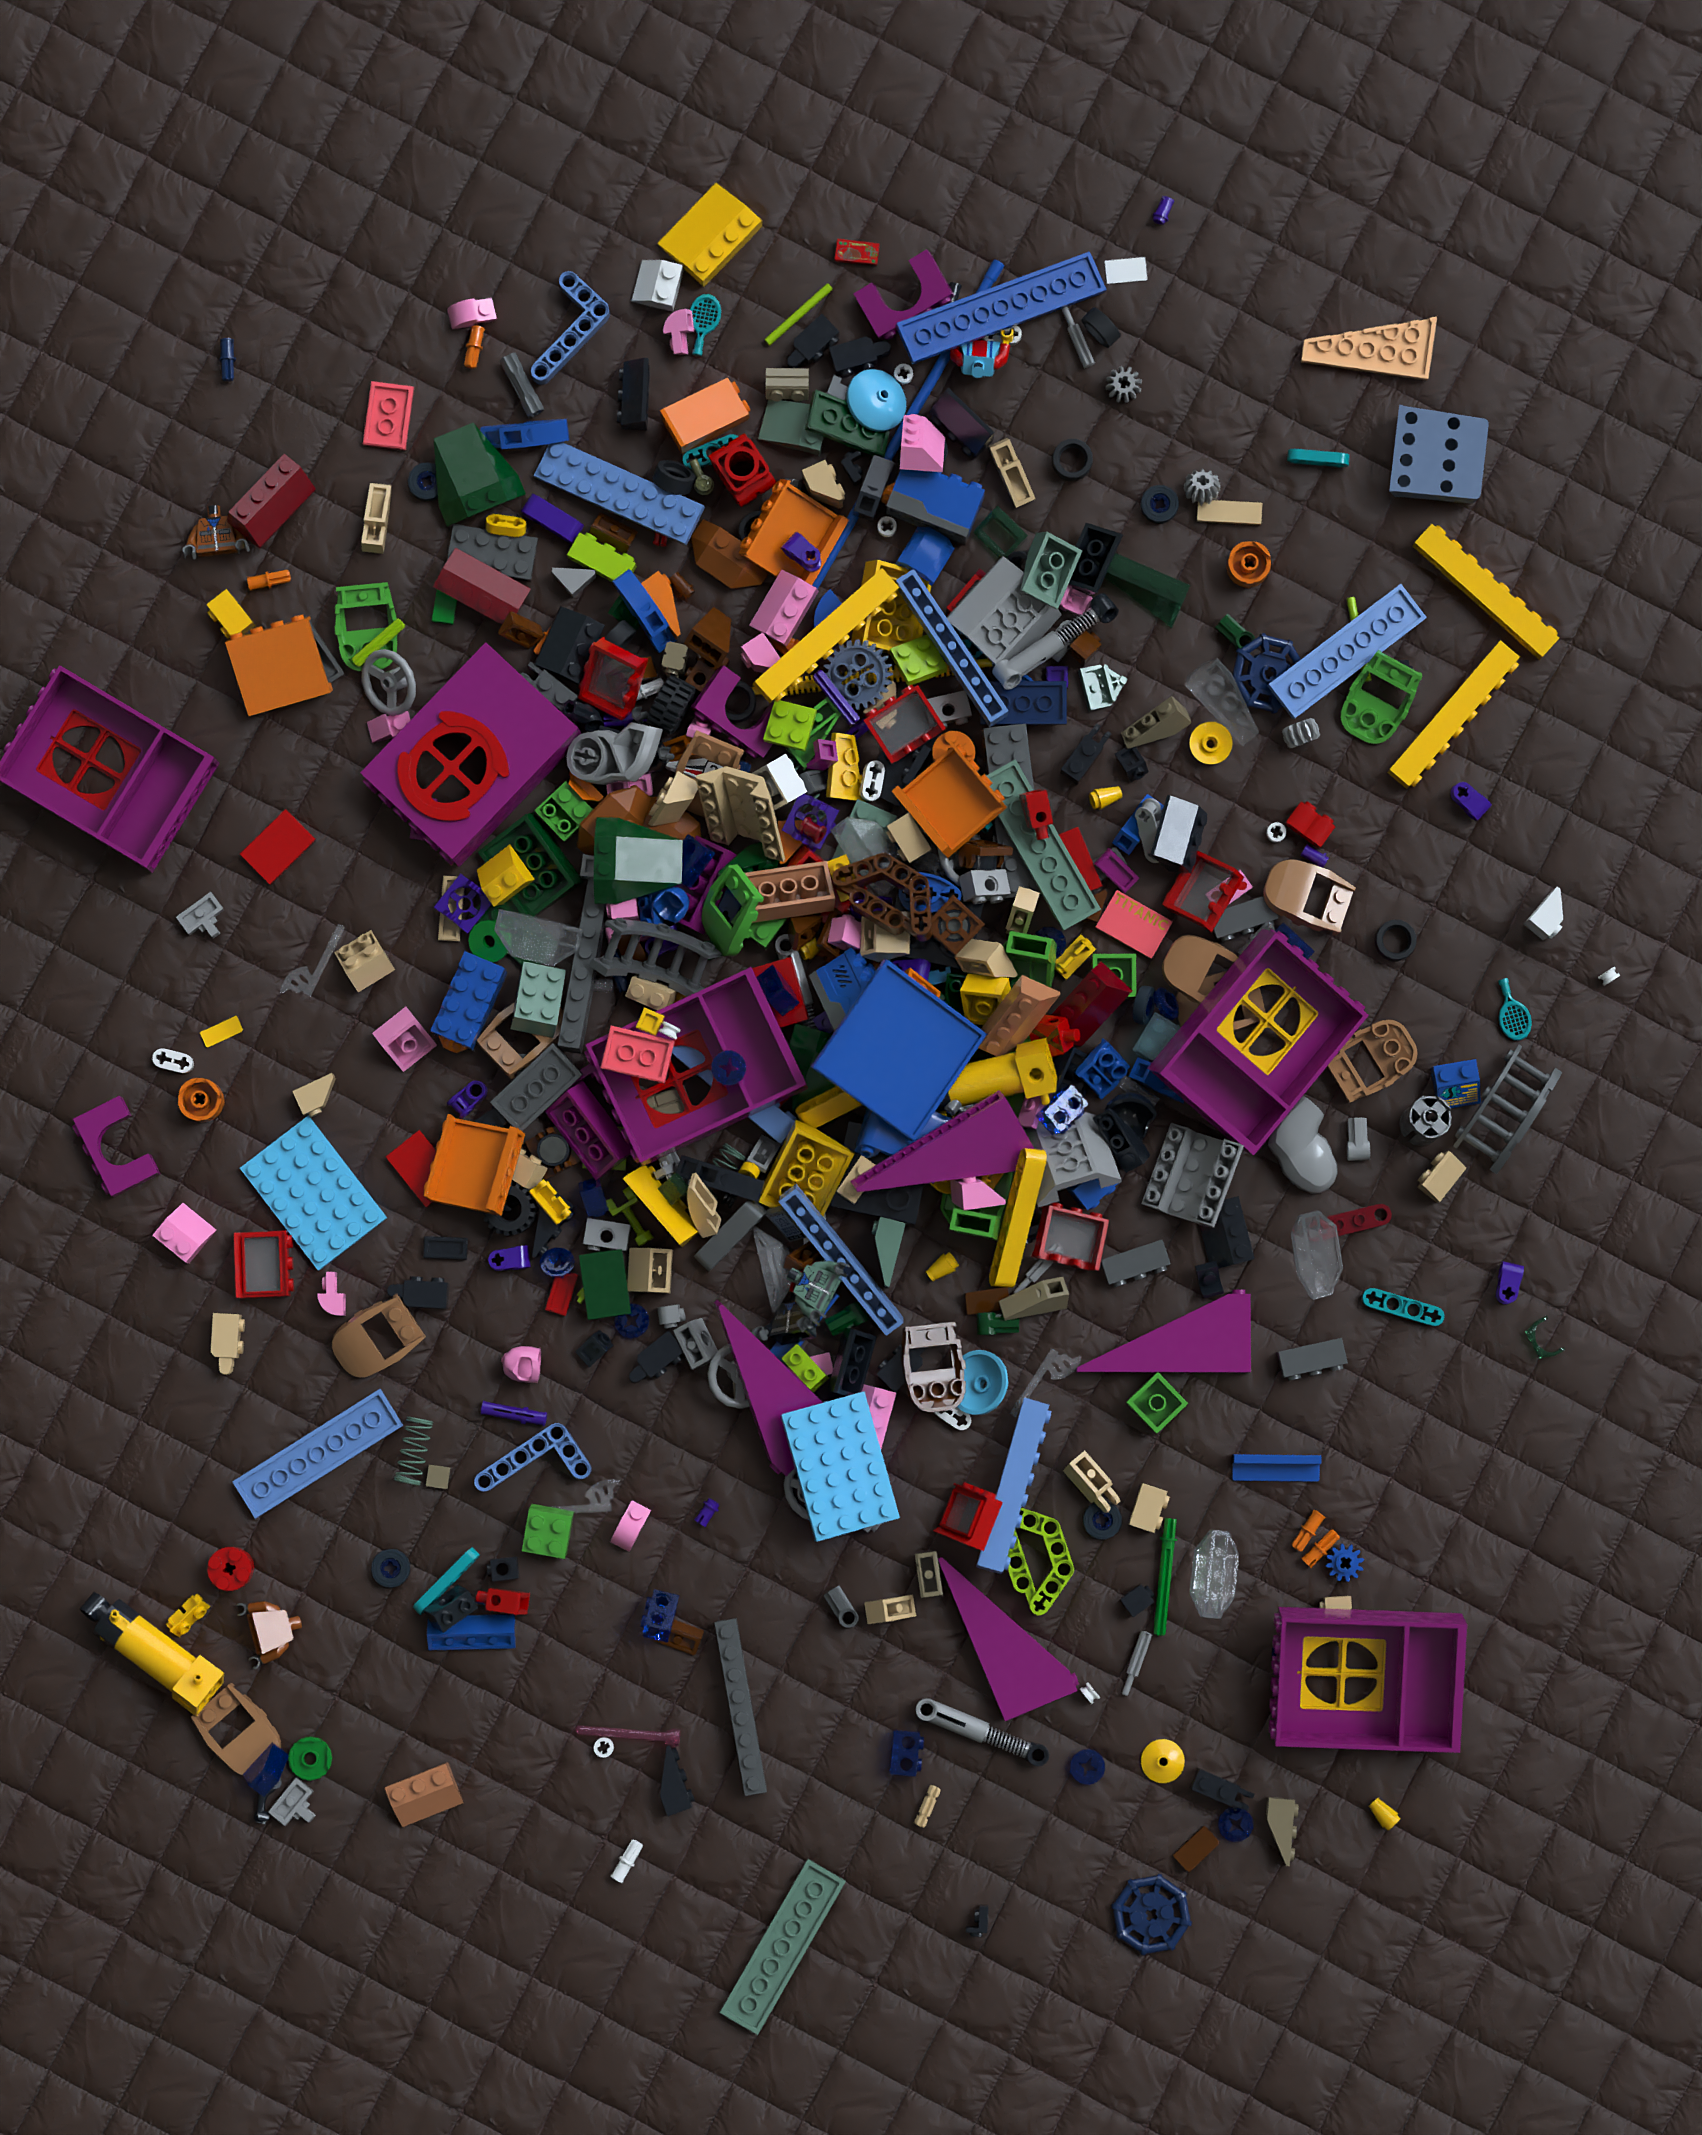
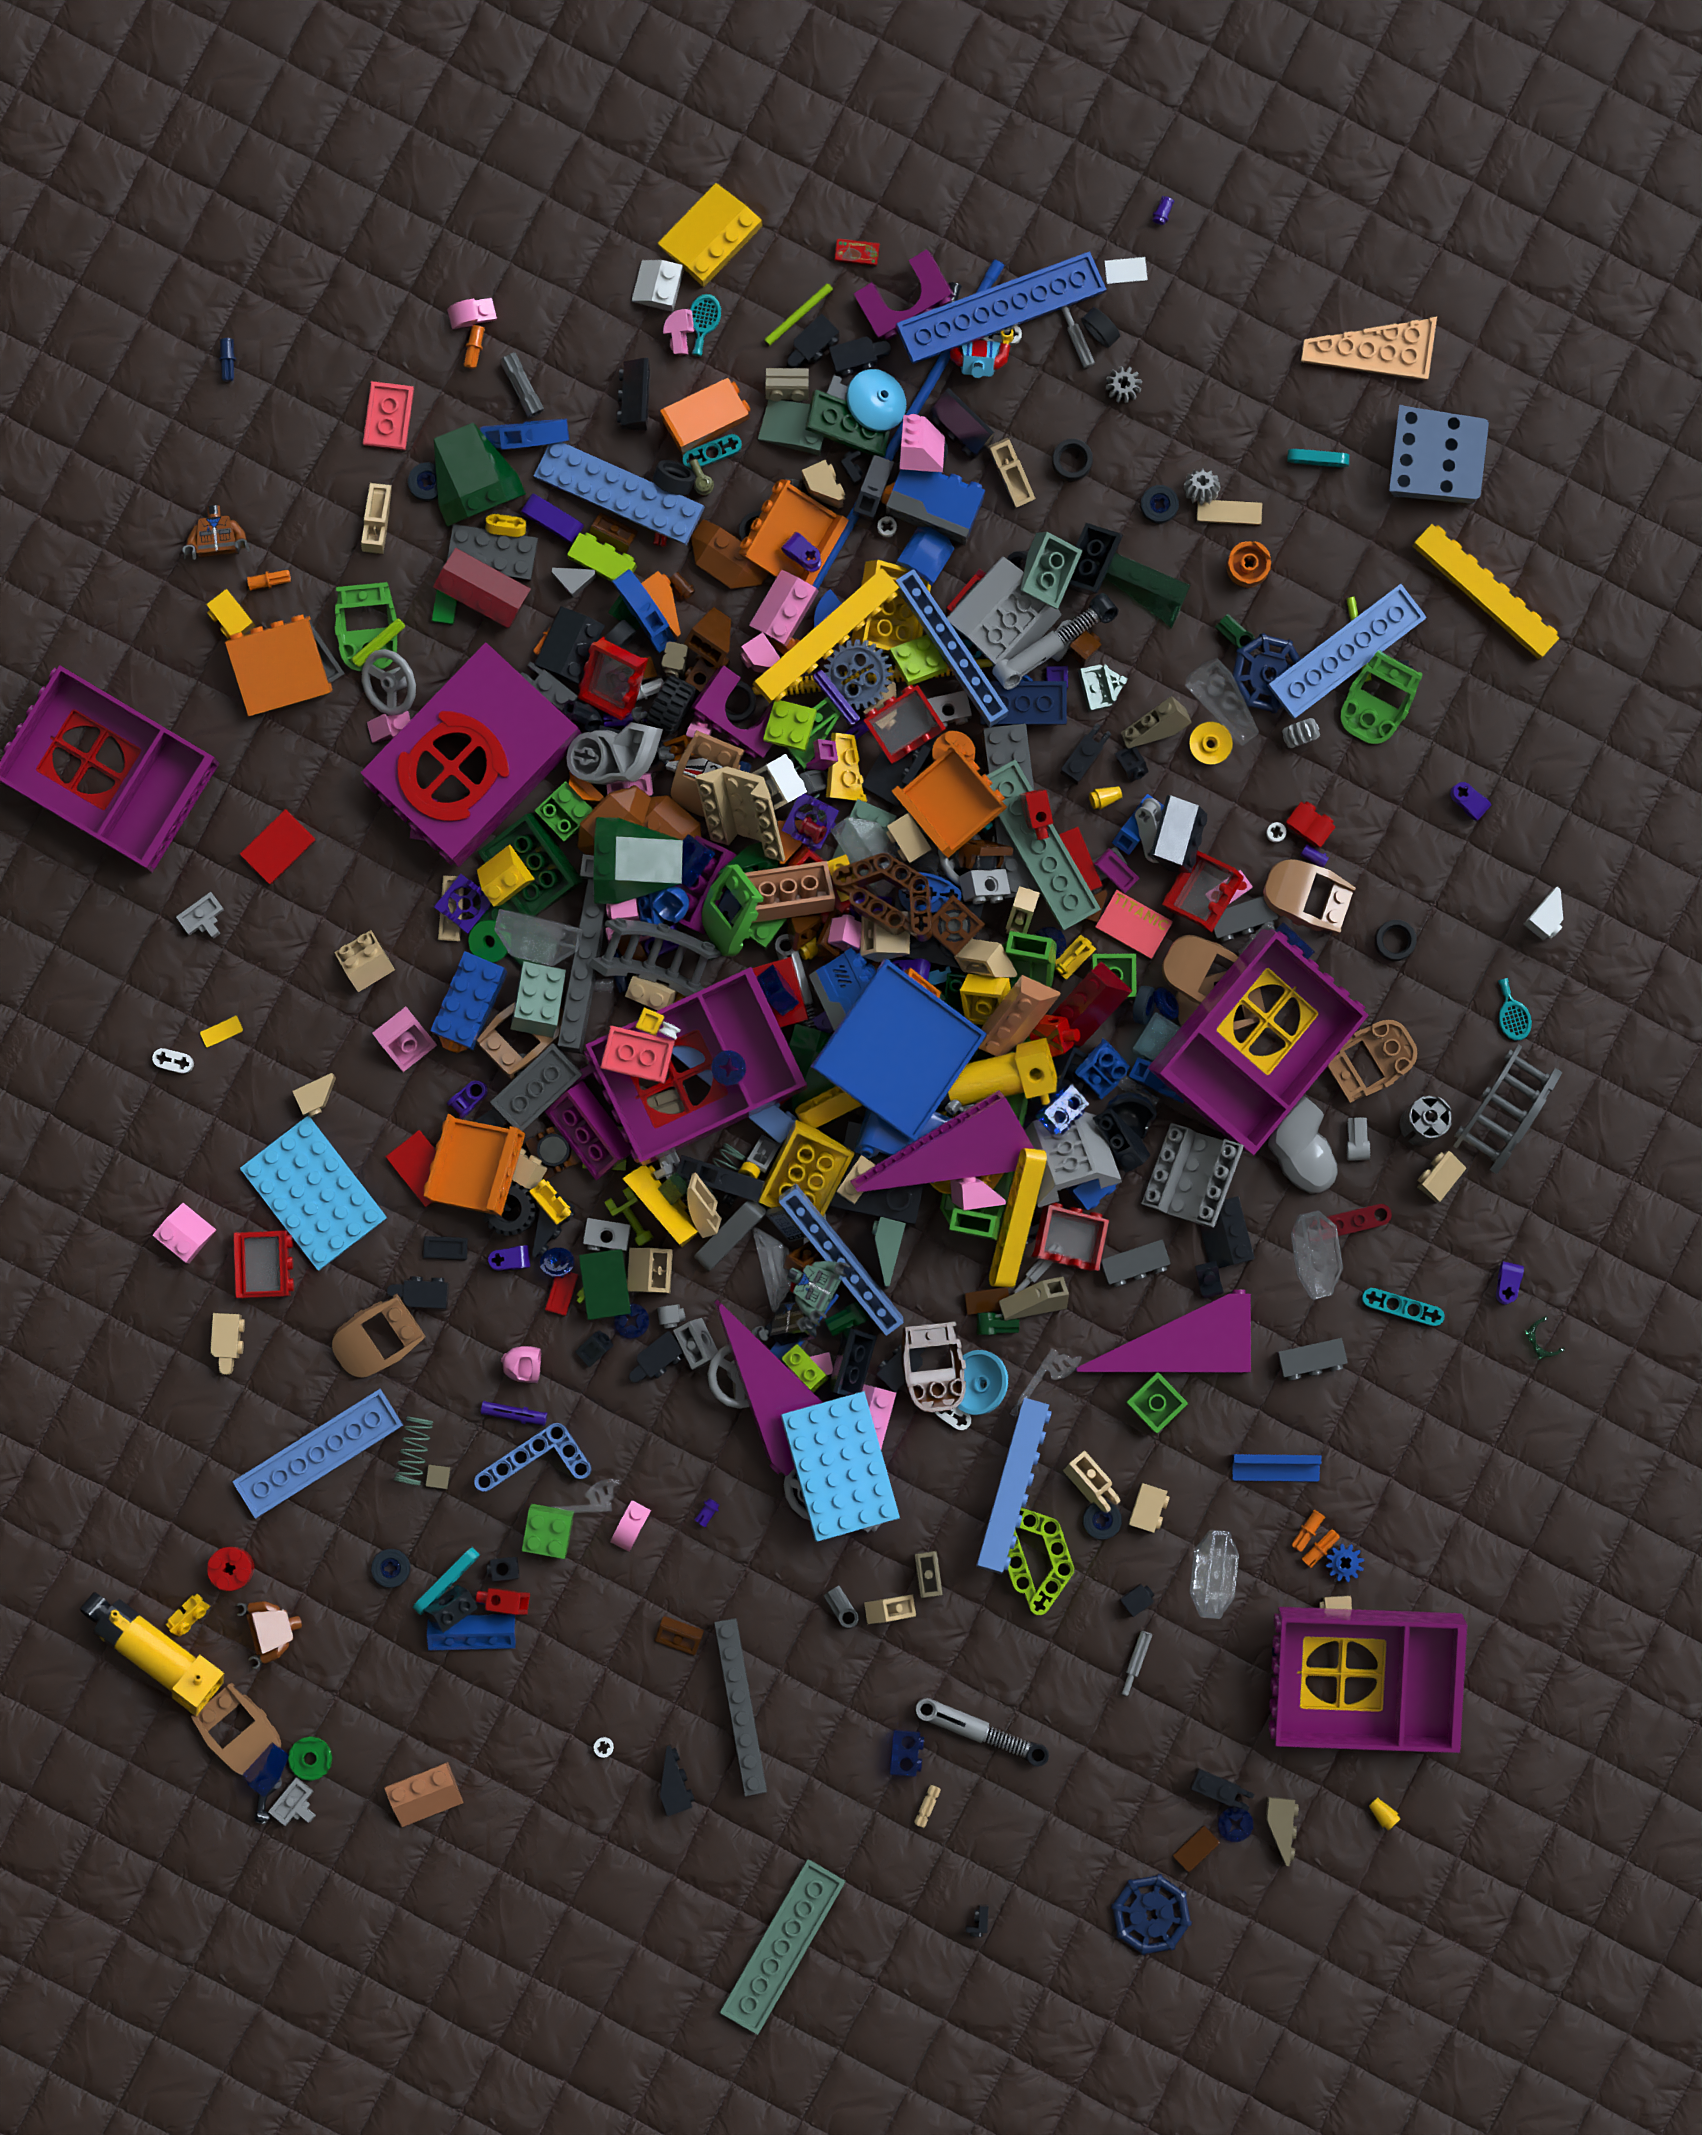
(91, 1128): magenta arch -> none
(188, 1100): orange brick -> none
(271, 501): dark red slope -> none
(314, 978): clear piece -> none
(331, 1301): bright pink brick -> none
(521, 630): reddish brown slope -> none
(581, 337): medium blue beam -> none
(593, 1197): clear blue slope -> none
(627, 1861): white axle -> none
(660, 1615): clear blue brick -> none
(671, 1736): clear pink piece -> none
(673, 800): tan slope -> none
(742, 488): red piece -> none
(867, 780): white beam -> none
(906, 367): white bush -> none
(942, 1266): yellow cone -> none
(970, 1515): red window -> none
(1008, 524): clear green tile -> none
(1015, 1664): magenta slope -> none
(1028, 1111): bright pink plate -> none
(1075, 601): bright pink brick -> none
(1078, 1771): clear blue gear -> none
(1089, 1693): white bush -> none
(1157, 1750): yellow dish -> none
(1167, 1546): green axle -> none
(1454, 714): yellow brick -> none
(1457, 1083): slope -> none
(1609, 976): white bush -> none

